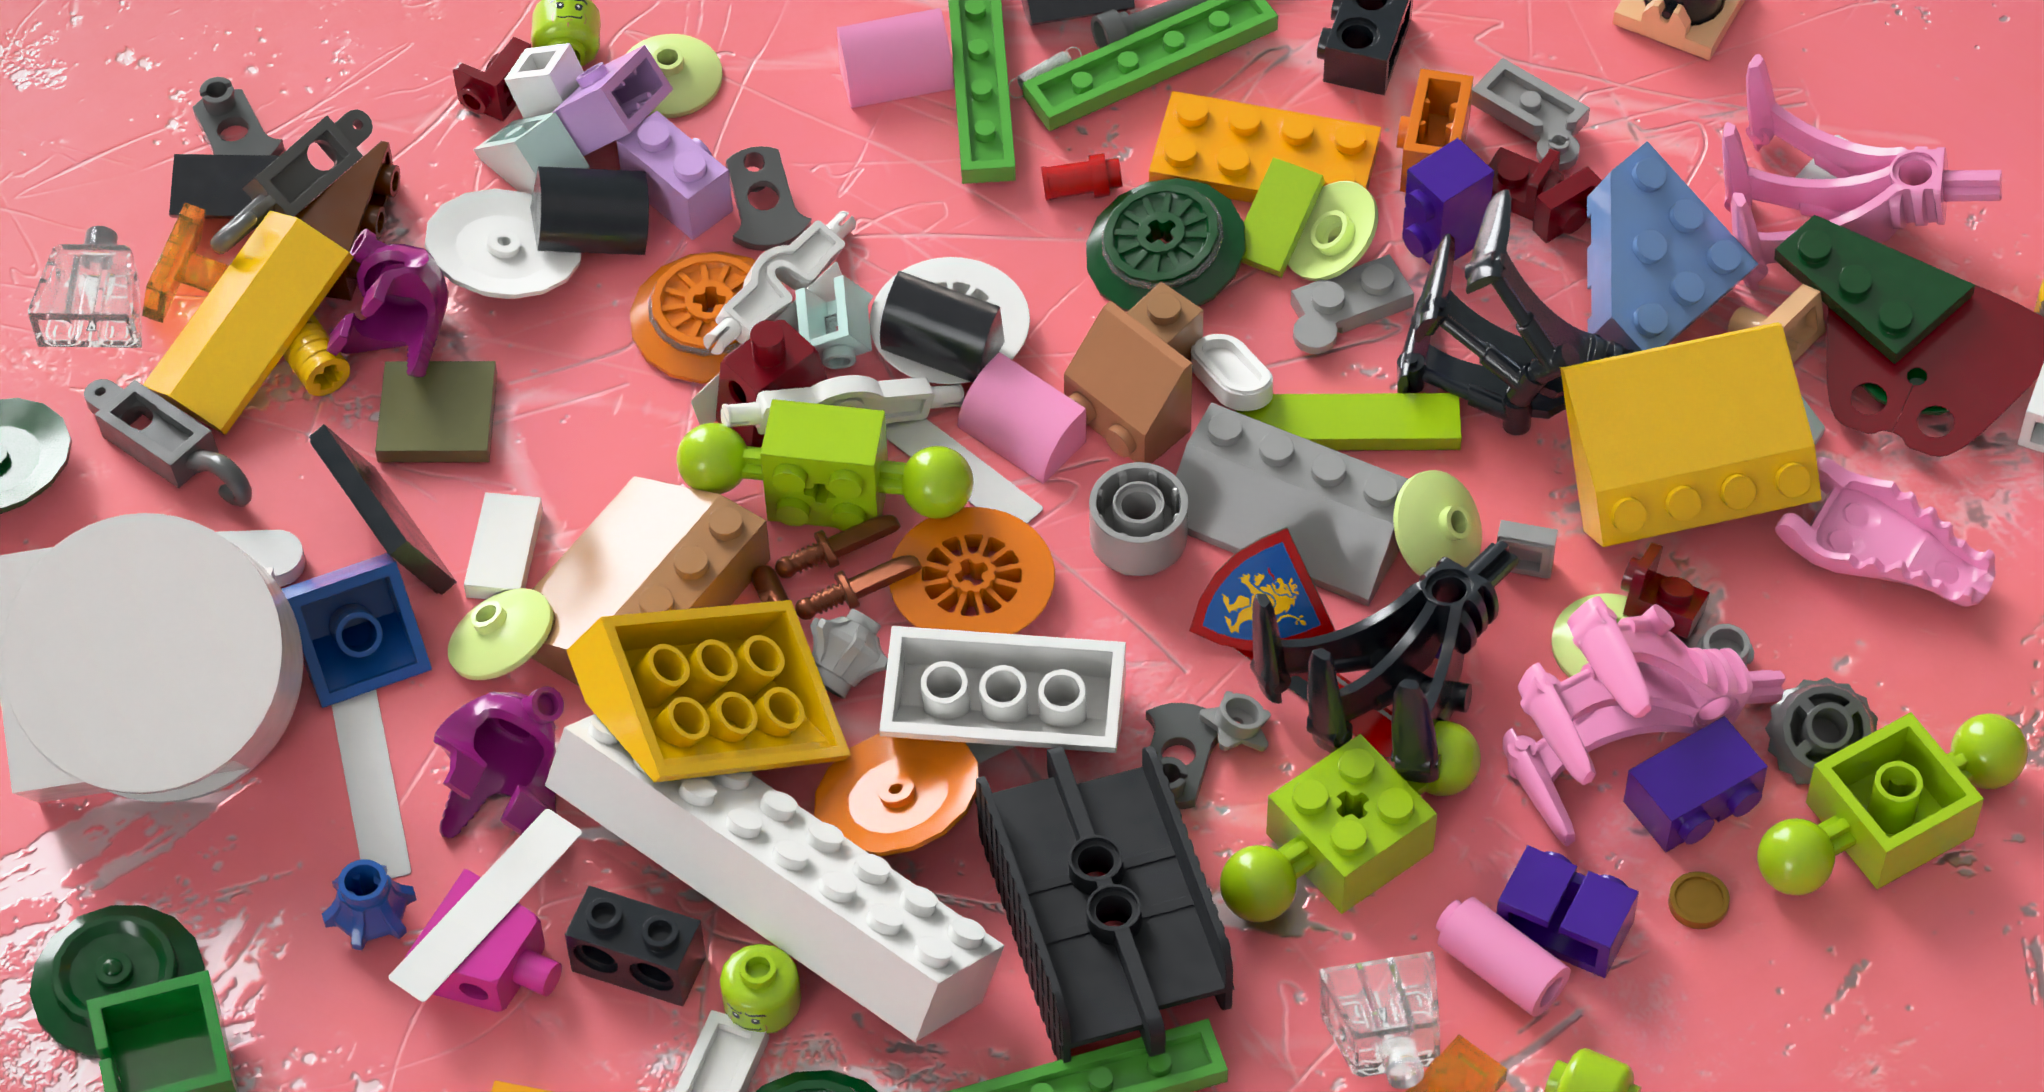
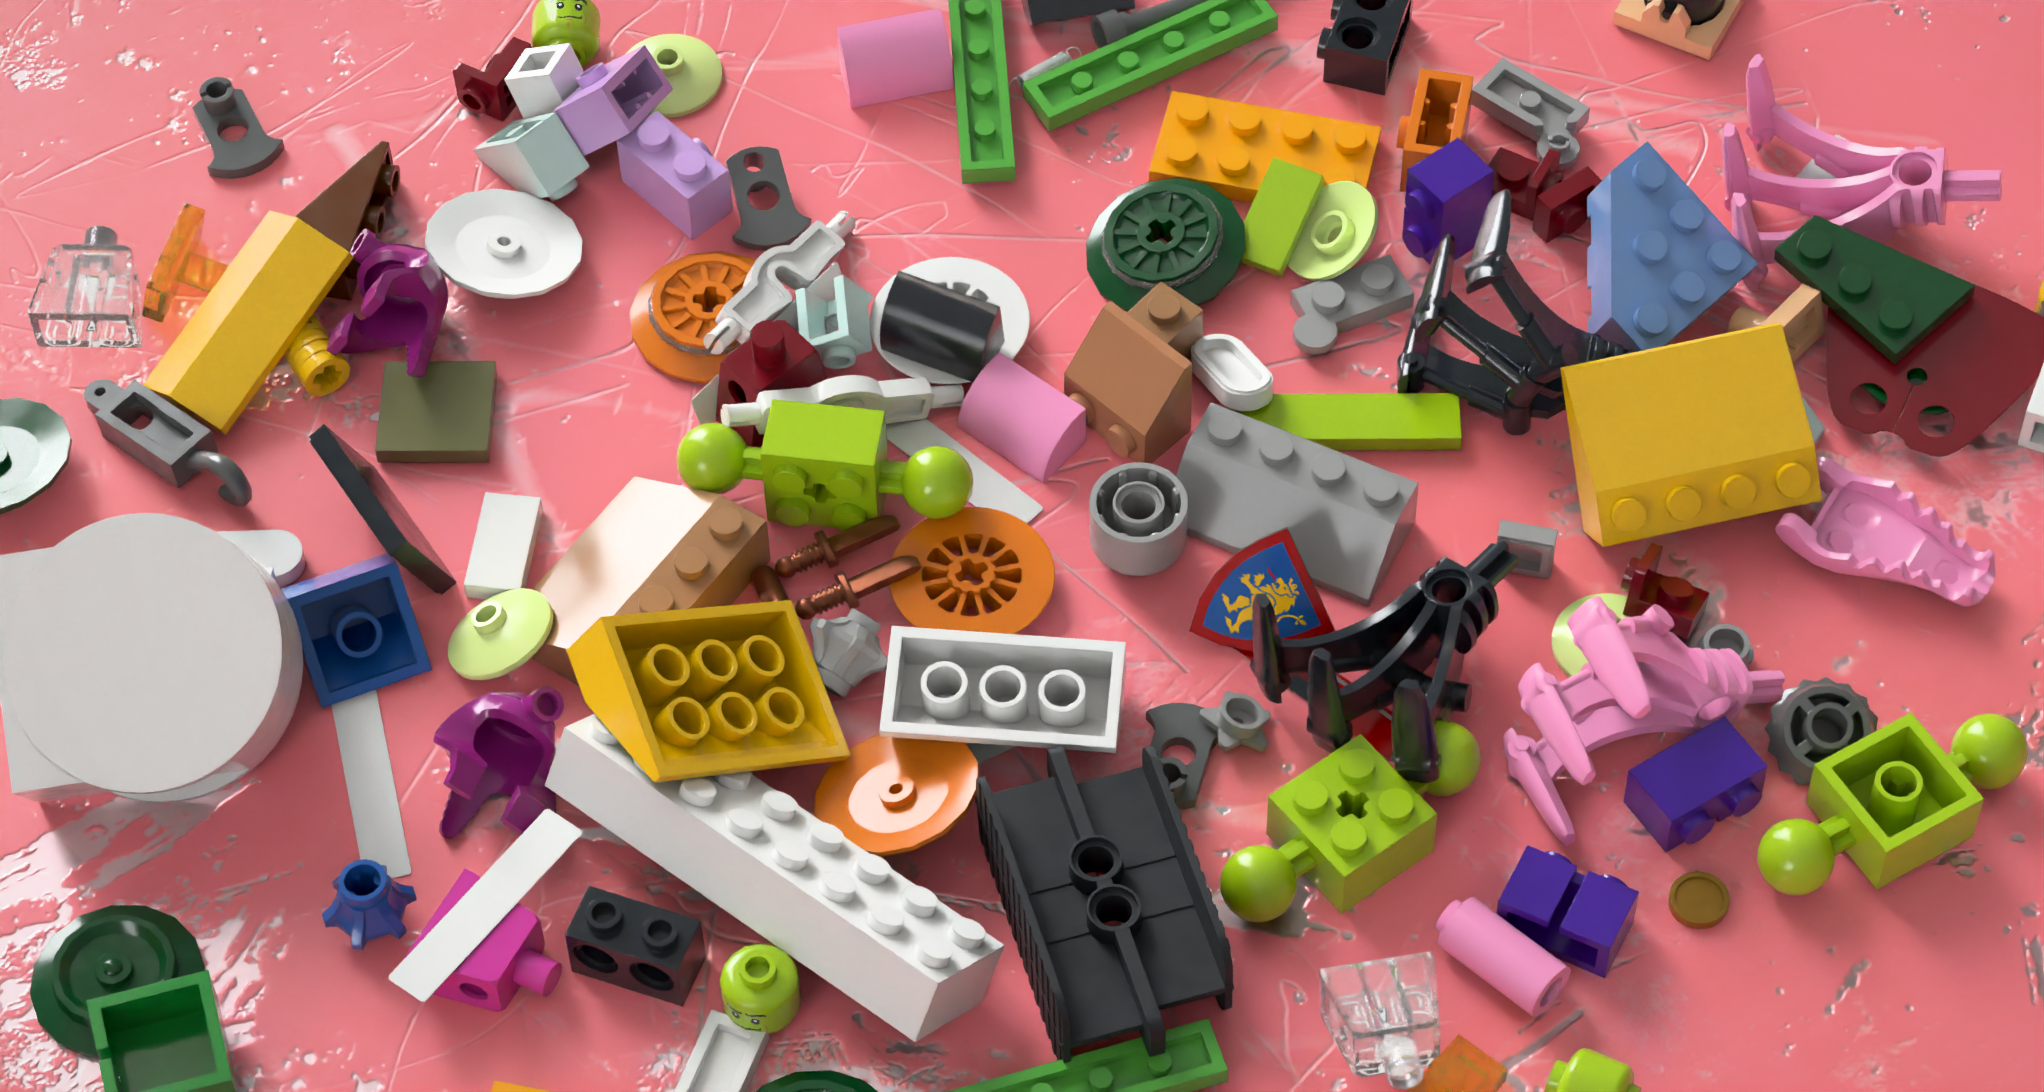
(214, 182): black brick -> none
(292, 180): dark grey piece -> none
(590, 210): black brick -> none
(1084, 177): red animal -> none
(1436, 520): yellowish green dish -> none

